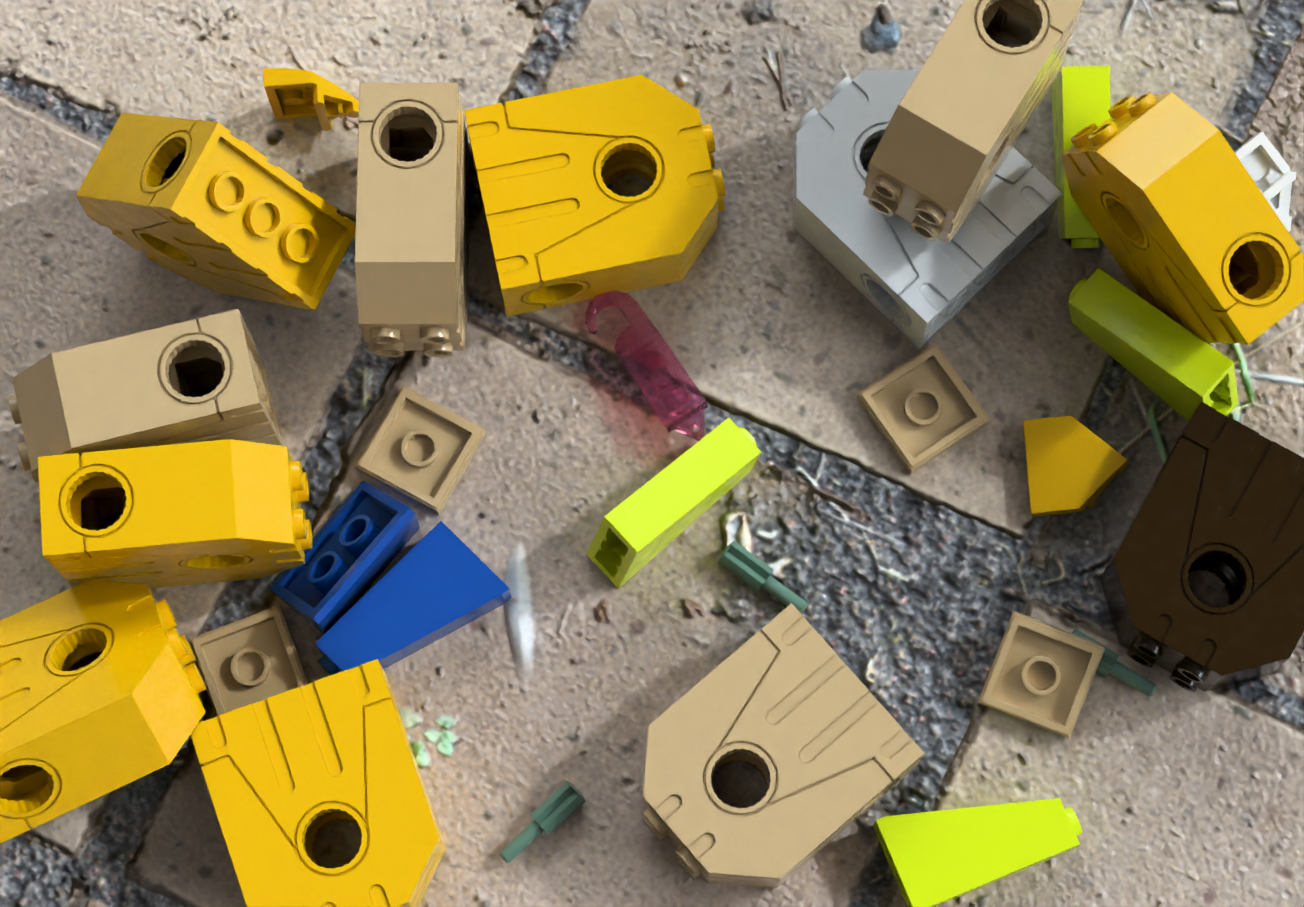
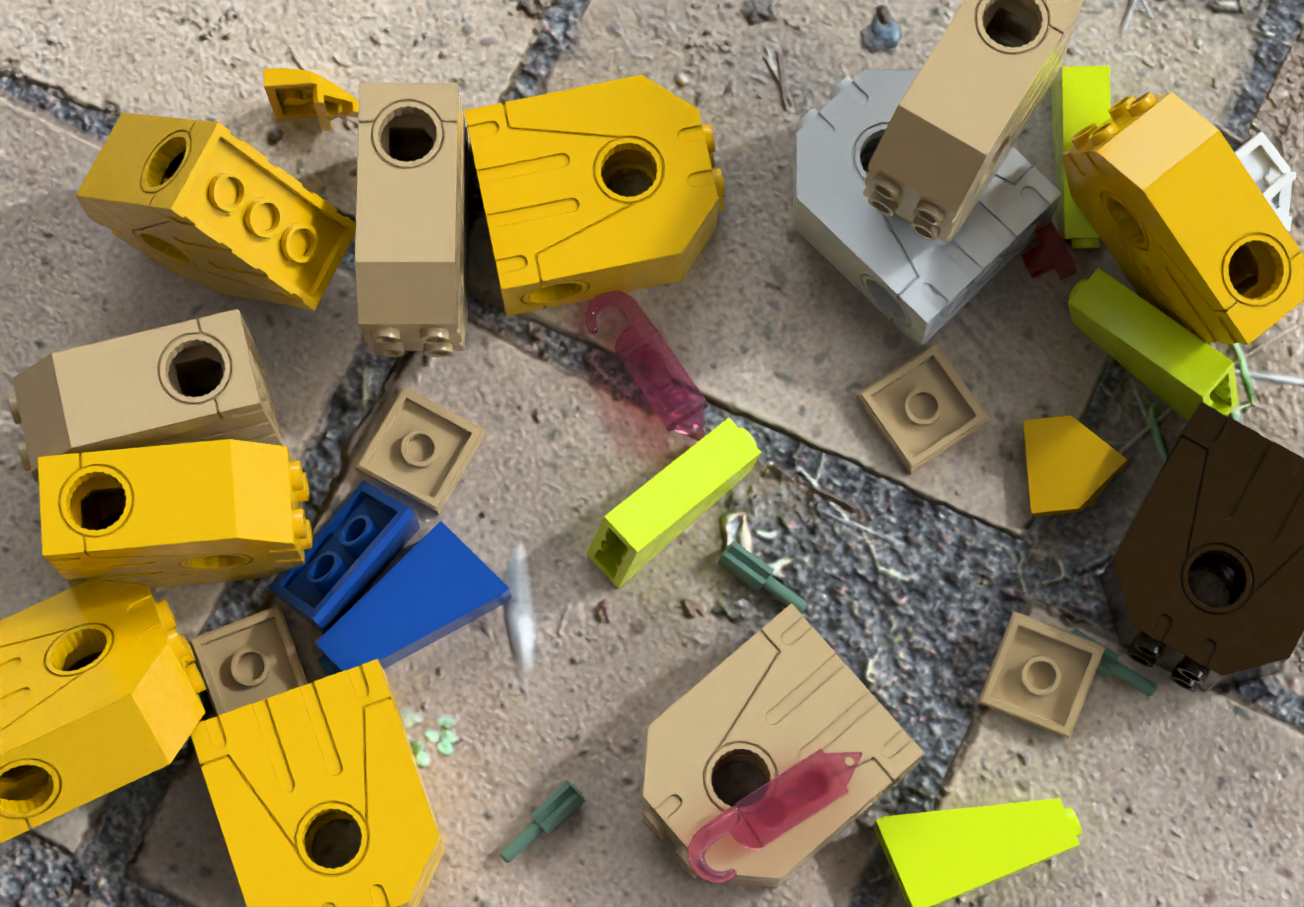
(775, 808): none -> clear pink plate
(1049, 255): none -> clear red tile

